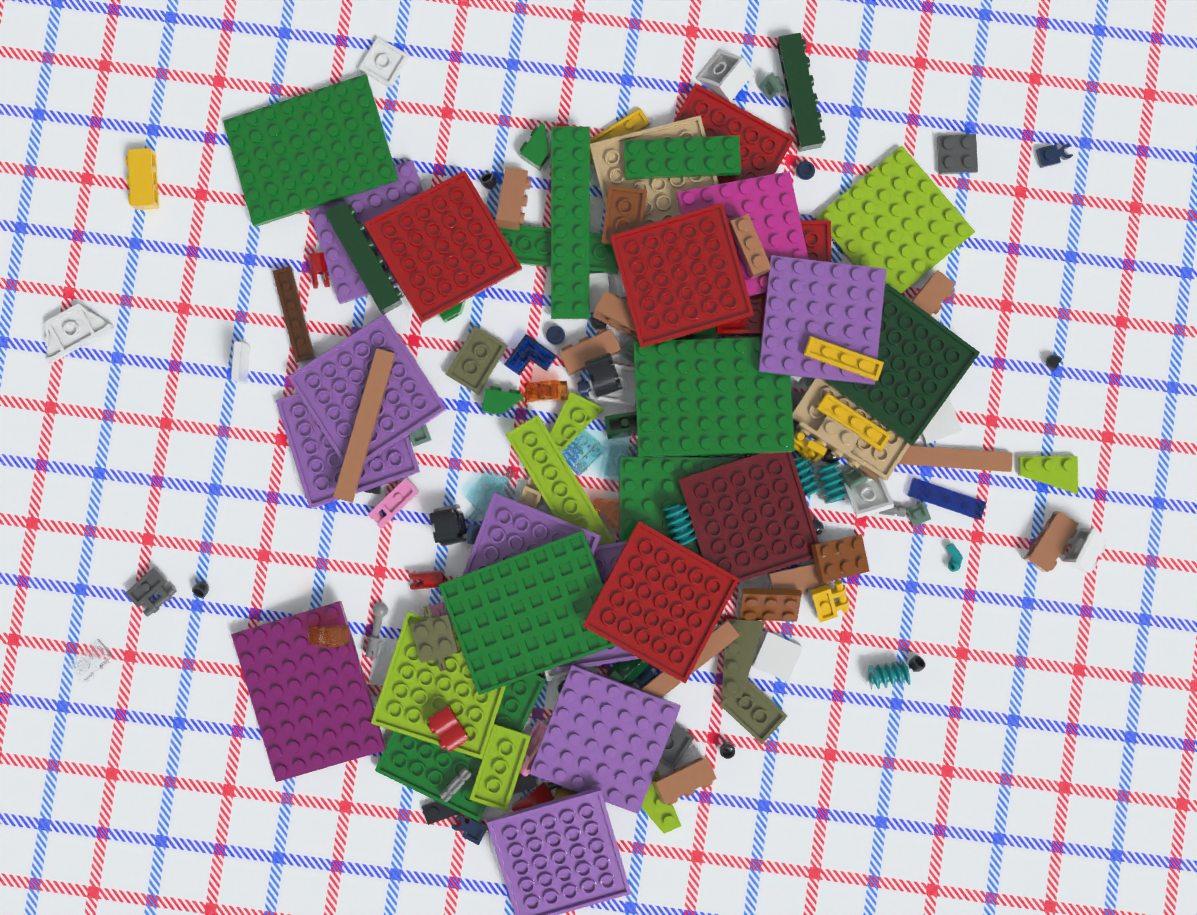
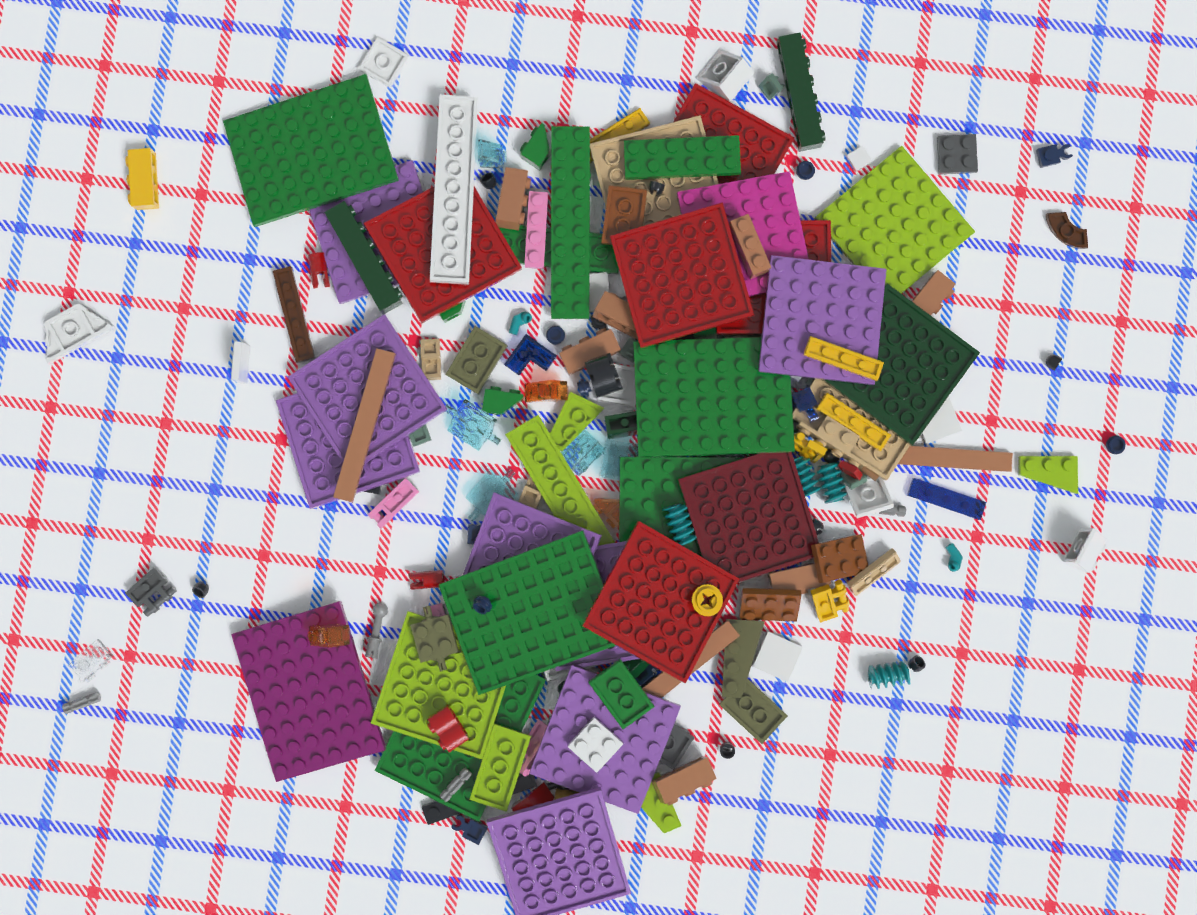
(81, 702): none -> light grey axle
(431, 358): none -> tan slope
(448, 525): black brick -> none
(454, 189): none -> white plate
(472, 425): none -> clear light blue plate
(482, 604): none -> dark blue plate
(491, 154): none -> clear light blue slope
(519, 320): none -> teal arm
(536, 230): none -> bright pink plate
(595, 744): none -> white plate
(621, 693): none -> green tile
(657, 187): none -> black hinge
(715, 601): none -> yellow gear
(805, 402): none -> clear blue plate
(850, 470): none -> red tile
(859, 158): none -> white tile
(874, 572): none -> tan tile
(918, 514): sand green tile -> none
(1051, 541): nougat brick -> none
(1066, 231): none -> reddish brown tile
(1115, 445): none -> dark blue plate

